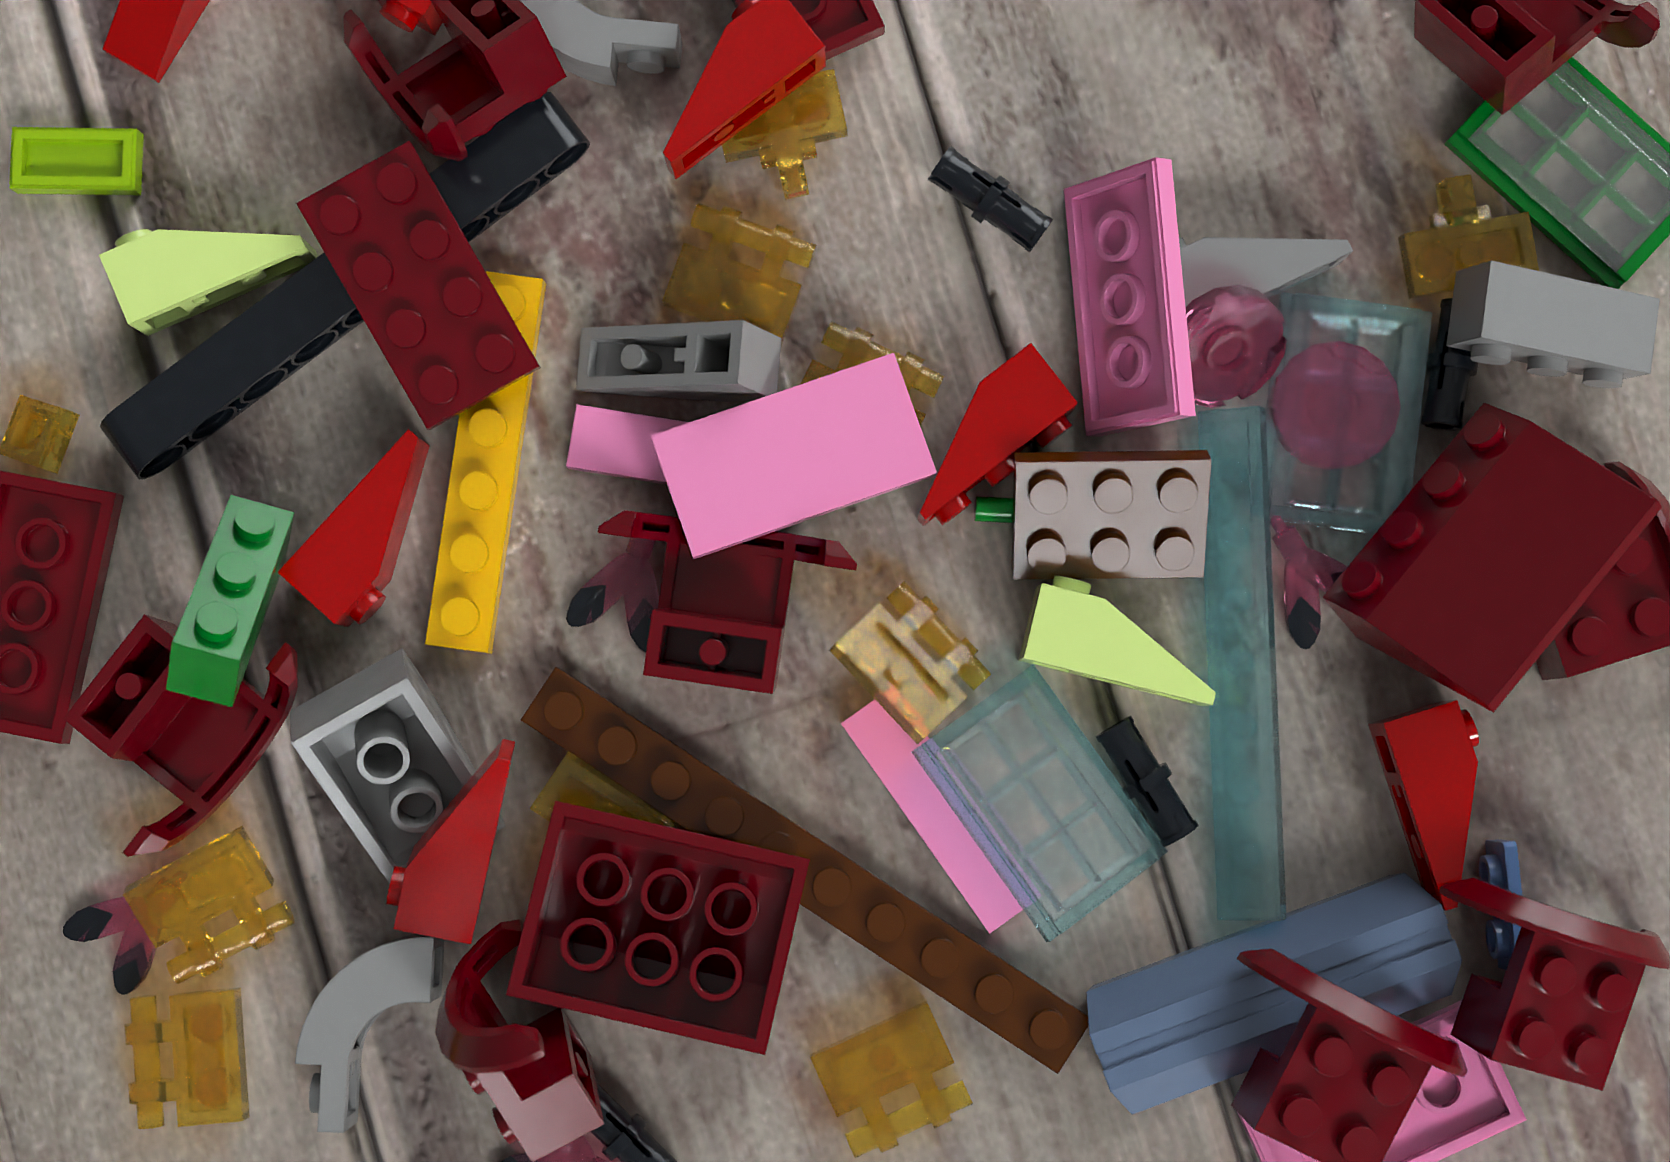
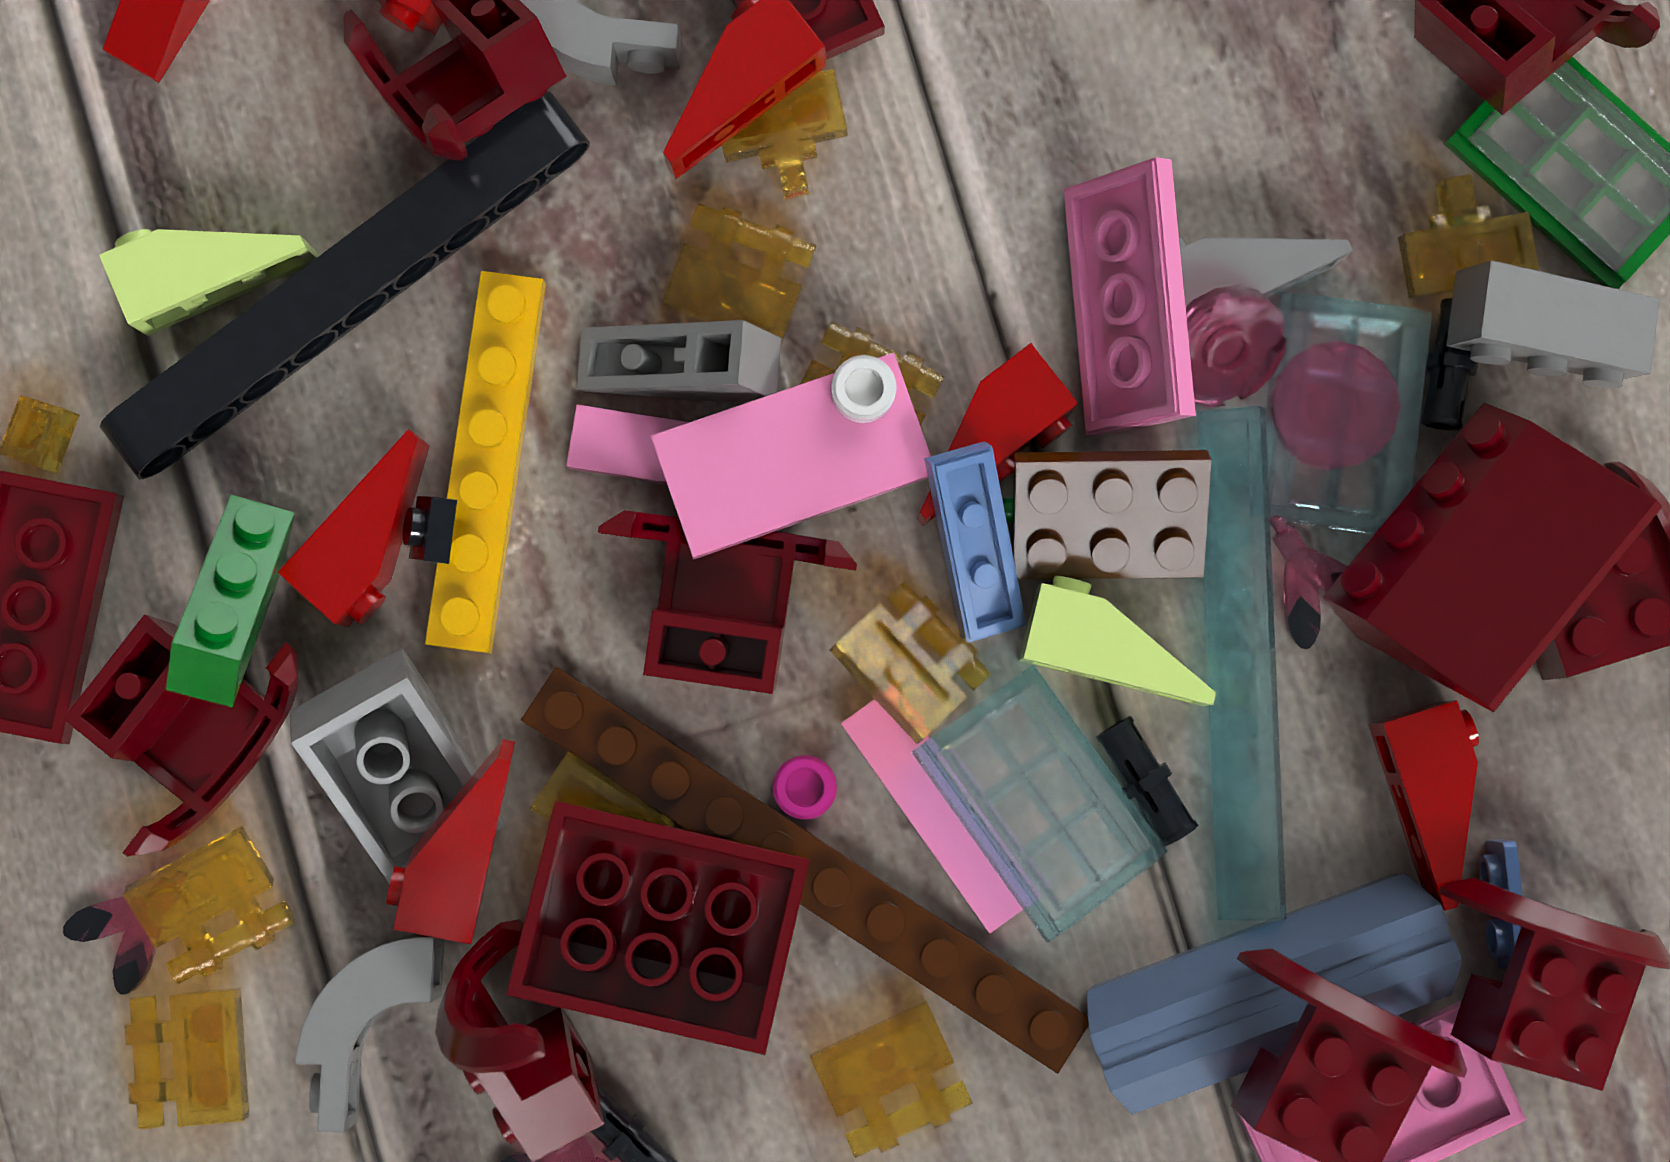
(76, 161): lime tile -> none
(418, 285): dark red plate -> none
(430, 529): none -> black plate
(627, 576): clear pink piece -> none
(804, 787): none -> dark pink tile
(863, 388): none -> white tile
(975, 541): none -> medium blue tile
(990, 199): black pin -> none

